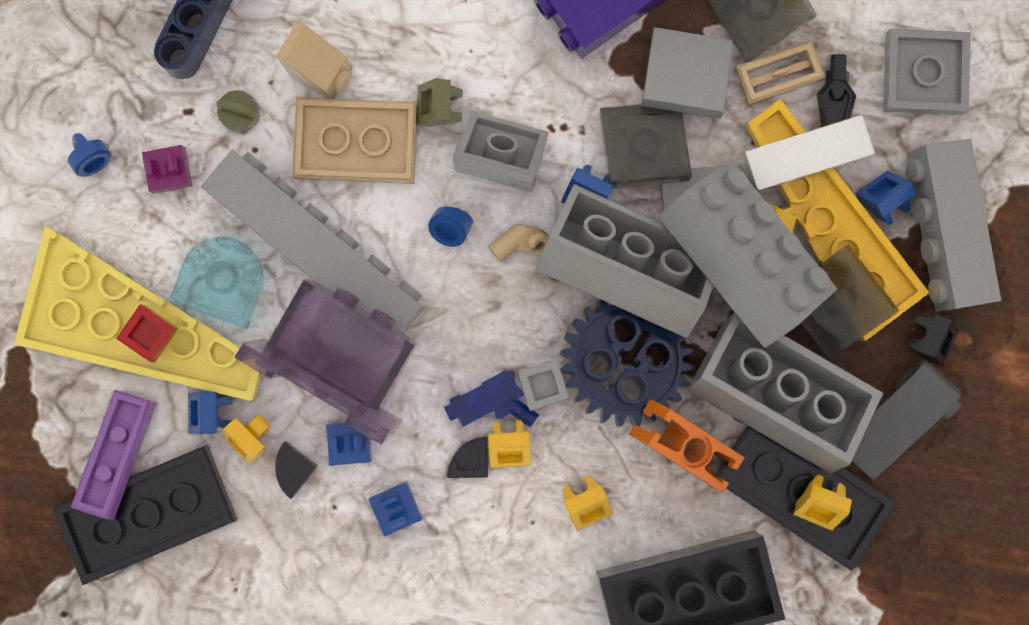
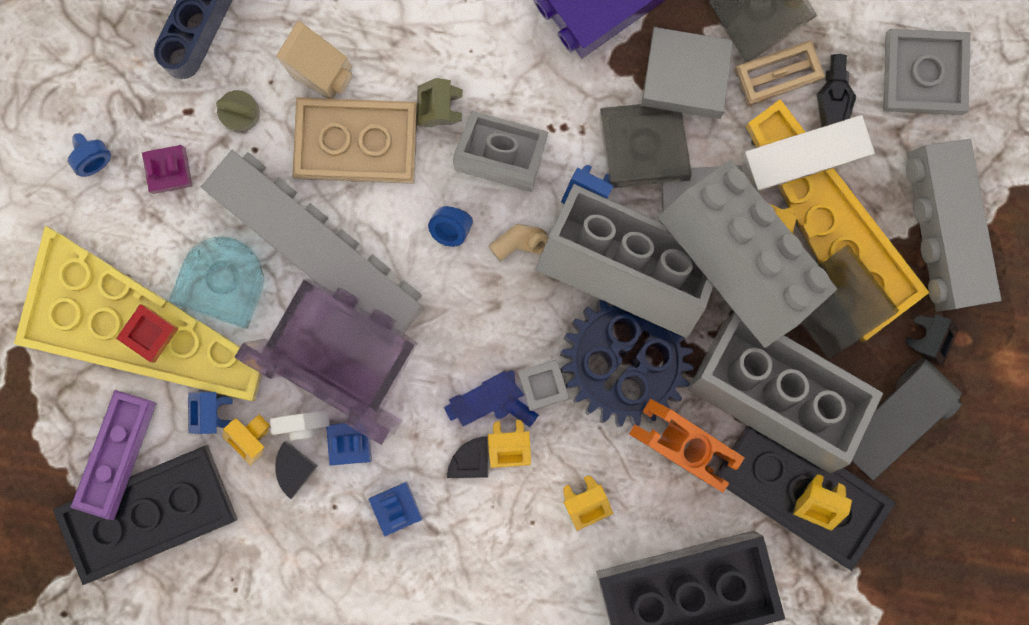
(299, 425): none -> white plate
(886, 195): blue tile -> none

